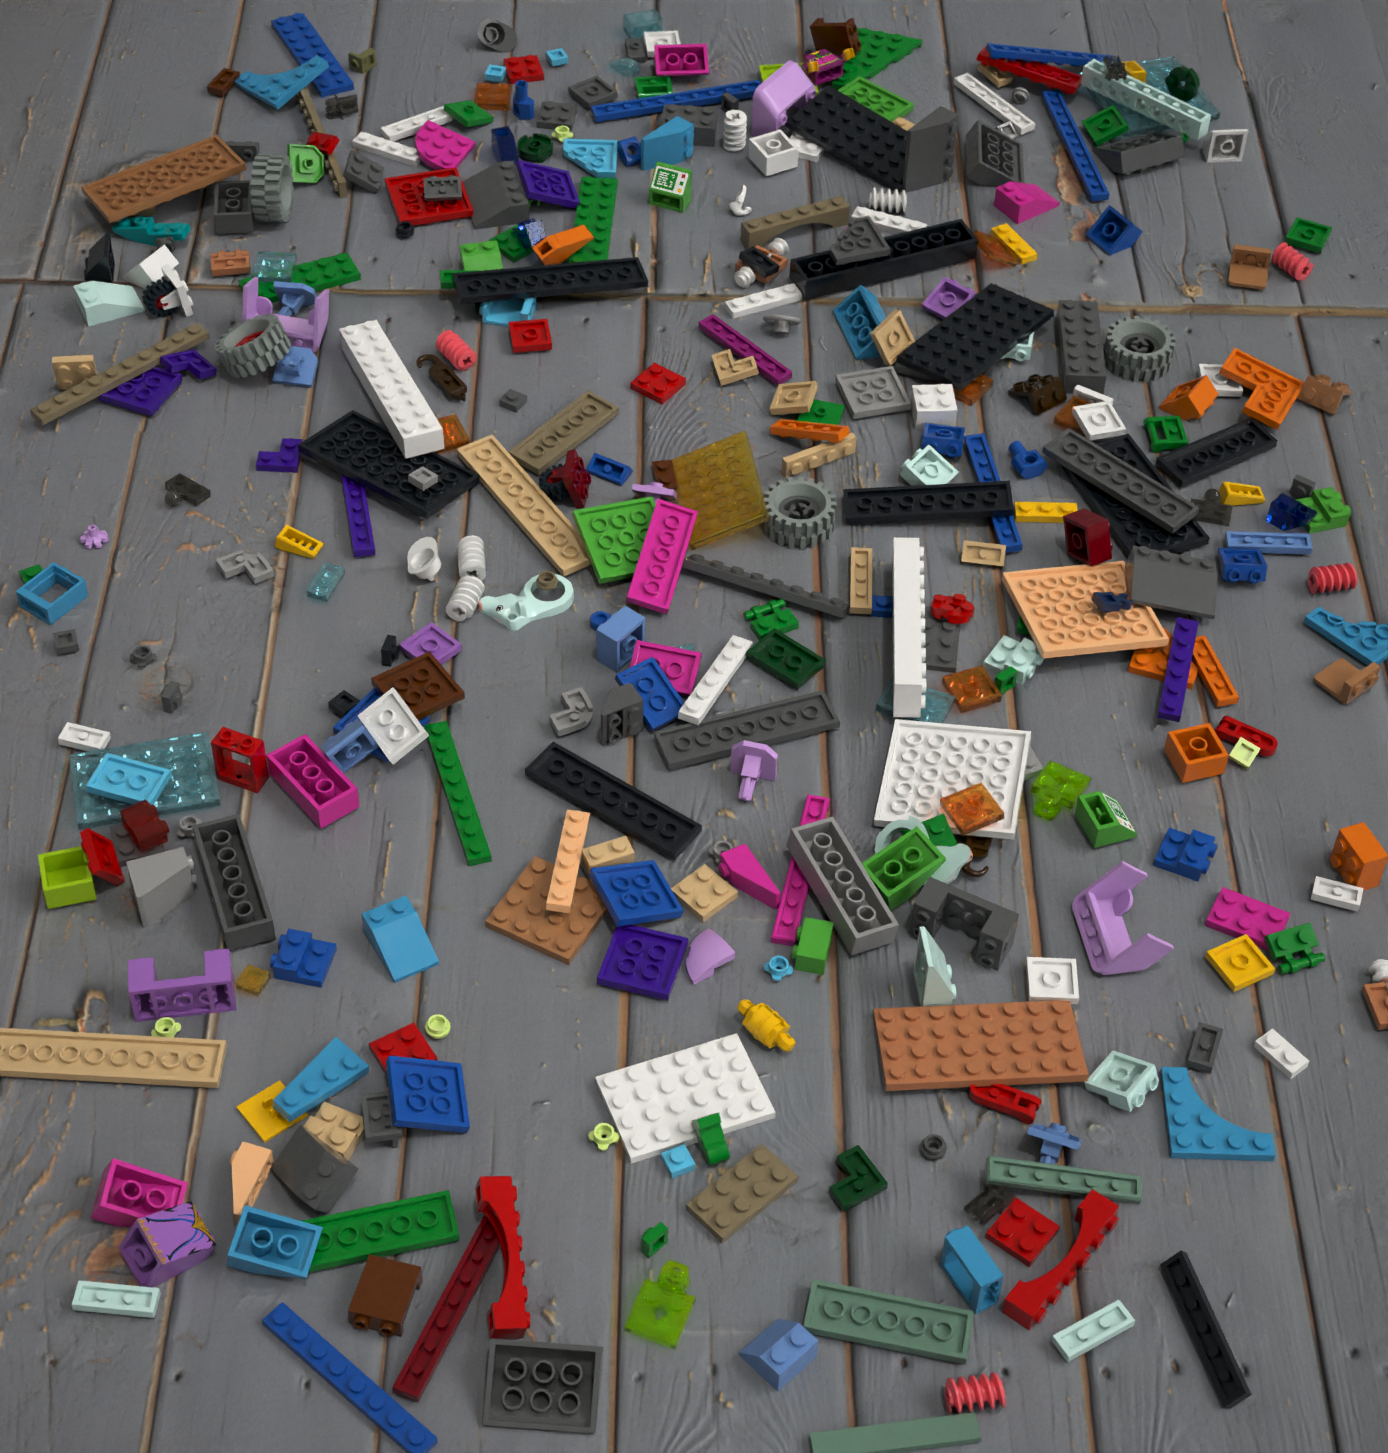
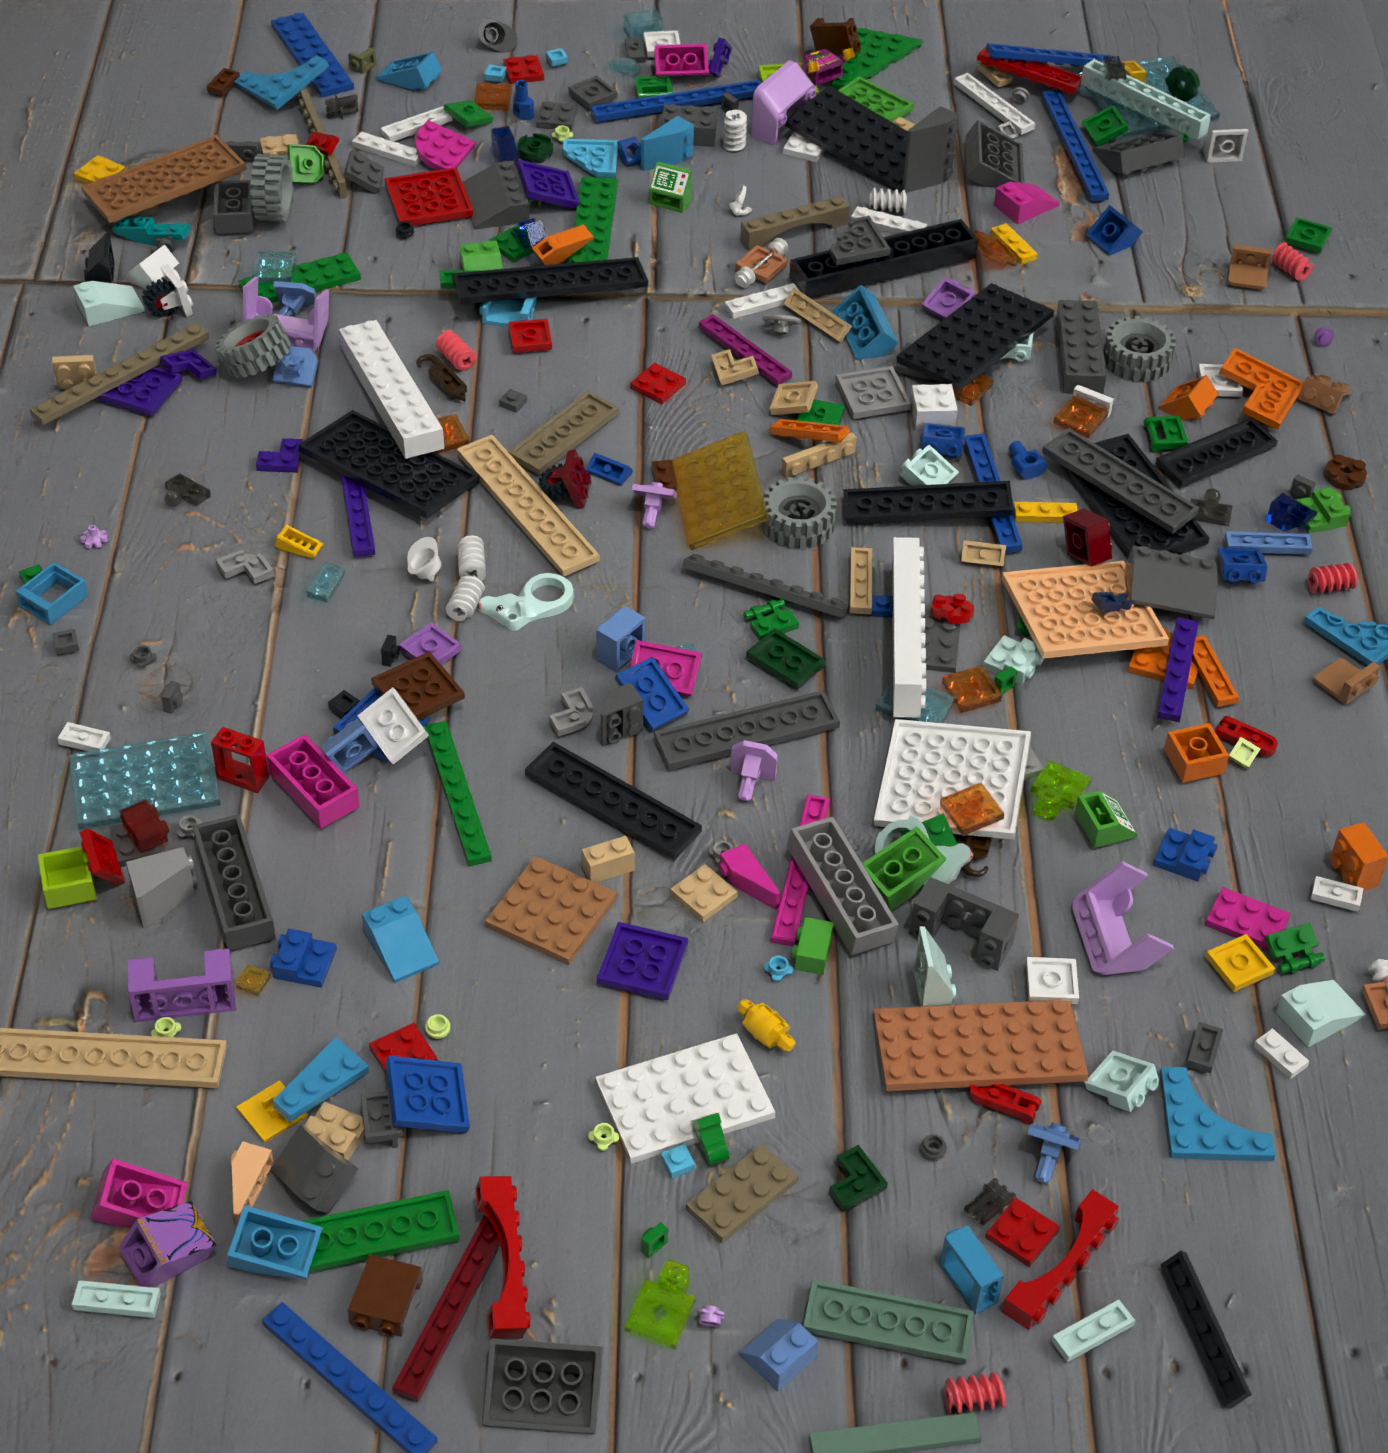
(97, 169): none -> yellow plate
(128, 780): medium azure plate -> none
(230, 263): nougat plate -> none
(278, 144): none -> tan plate
(412, 71): none -> dark azure slope
(422, 478): light grey plate -> none
(442, 188): dark grey bracket -> none
(547, 581): dark tan plate -> none
(568, 861): light nougat plate -> none
(598, 618): blue tile -> none
(614, 536): bright green plate -> none
(635, 893): blue plate -> none
(661, 556): dark pink plate -> none
(706, 954): lavender brick -> none
(710, 1316): none -> lavender plate
(715, 680): white plate -> none
(722, 52): none -> dark purple plate
(759, 262): black plate -> none
(773, 152): white brick -> none
(817, 315): none -> tan plate
(892, 337): tan plate -> none
(1042, 392): dark brown bracket -> none
(1063, 1179): sand green tile -> none
(1098, 420): white plate -> none
(1240, 494): yellow slope -> none
(1318, 1010): none -> light aqua slope
(1324, 336): none -> medium lavender plate
(1355, 469): none -> reddish brown plate

